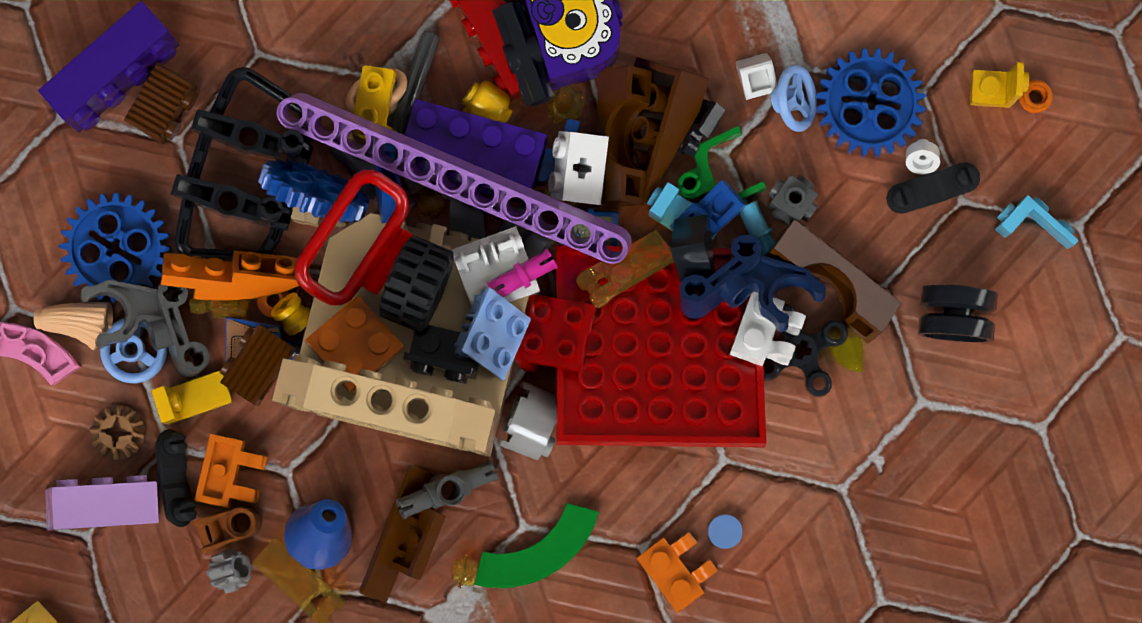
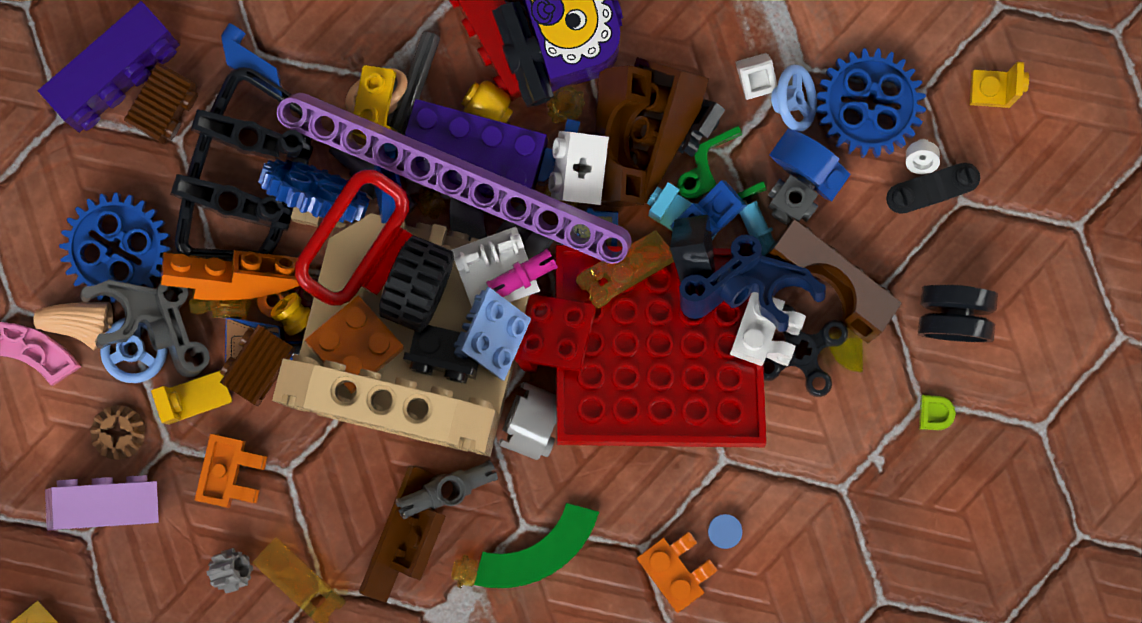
(172, 478): black piece -> none
(221, 530): dark orange piece -> none
(238, 56): none -> blue piece
(318, 534): blue cone -> none
(811, 160): none -> blue brick
(935, 413): none -> lime tile
(1038, 211): medium azure bracket -> none
(1045, 93): orange plate -> none

